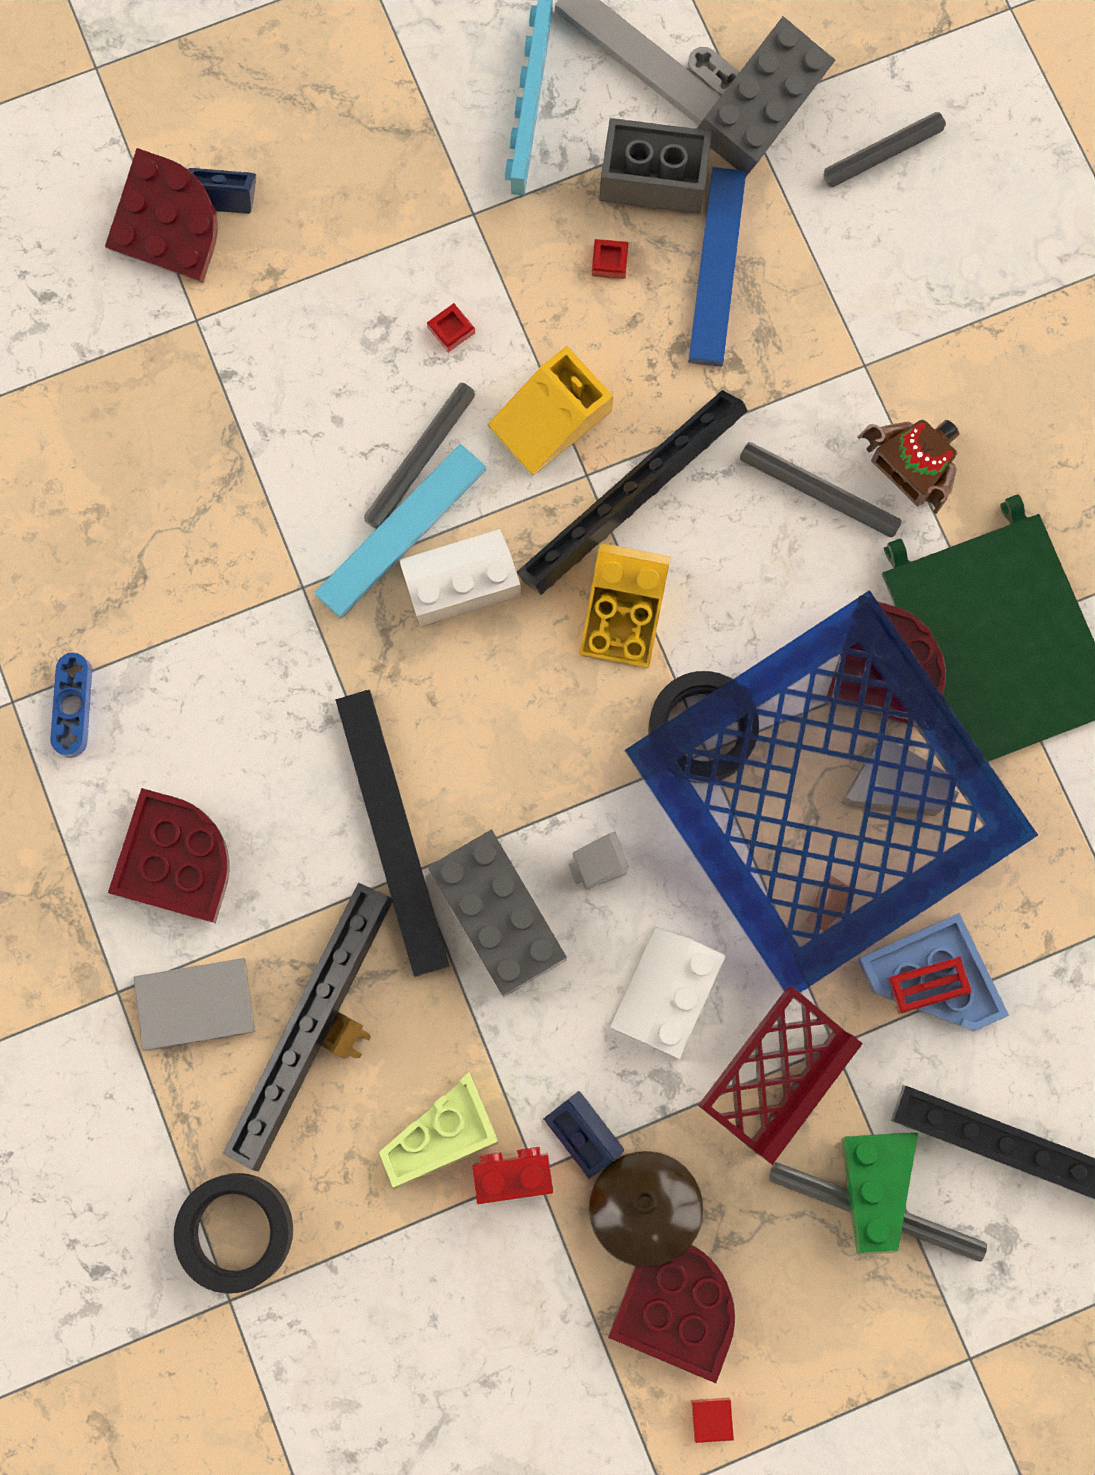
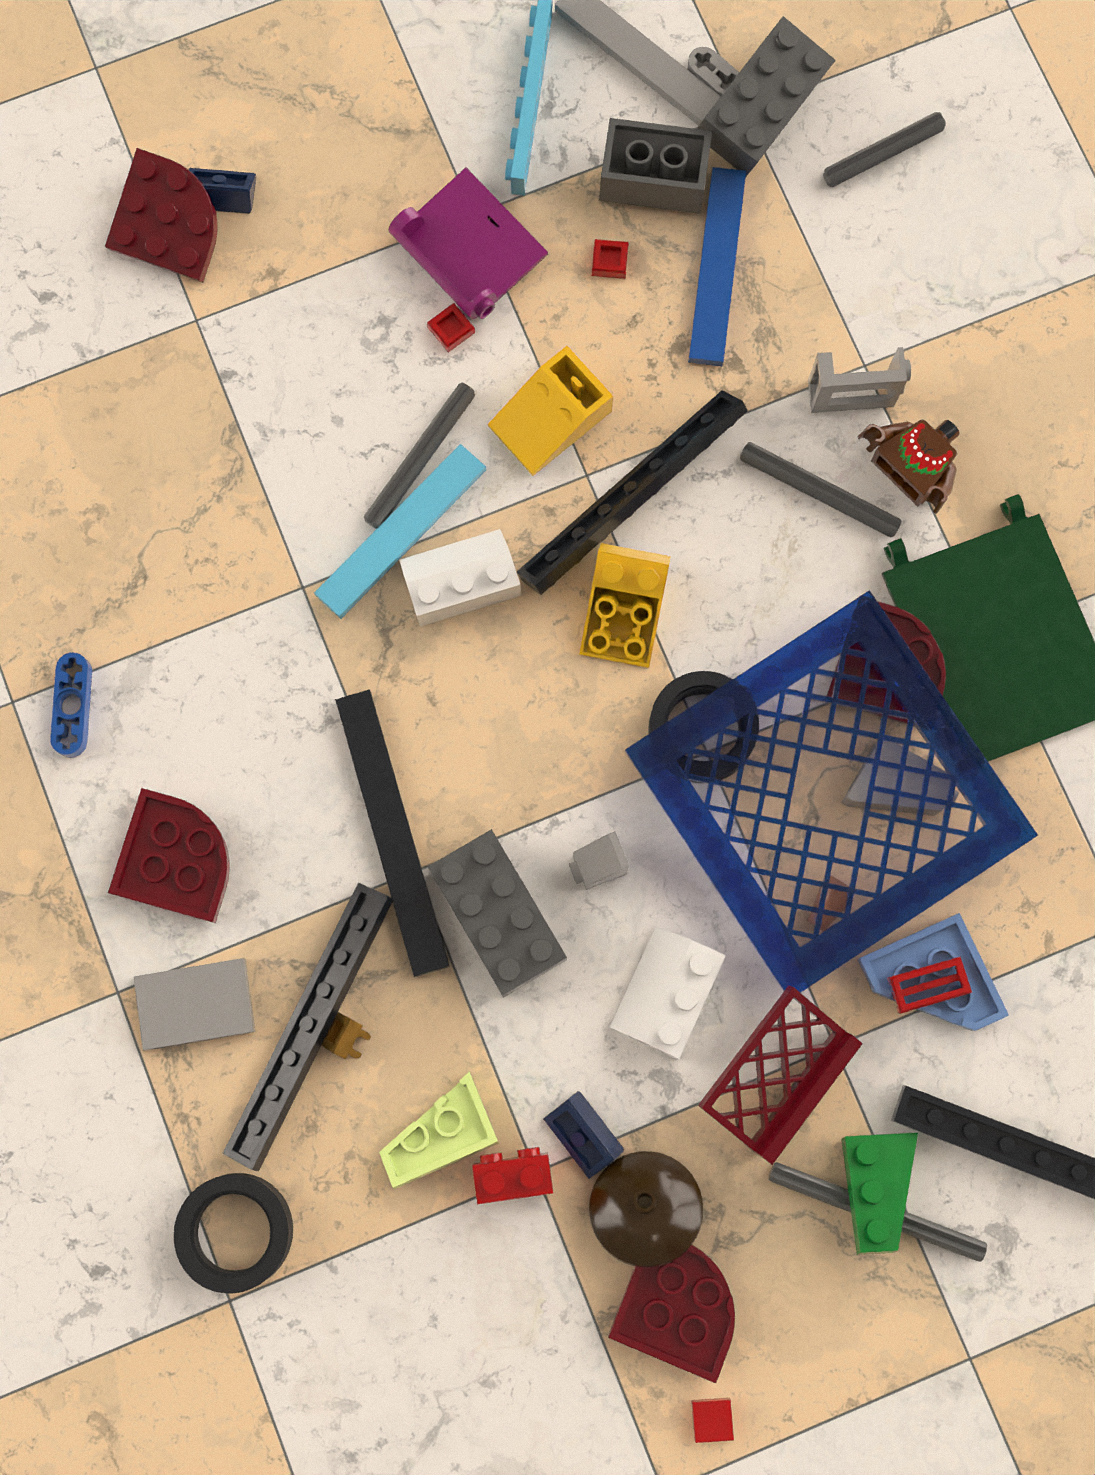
(464, 250): none -> magenta door
(824, 383): none -> light grey panel

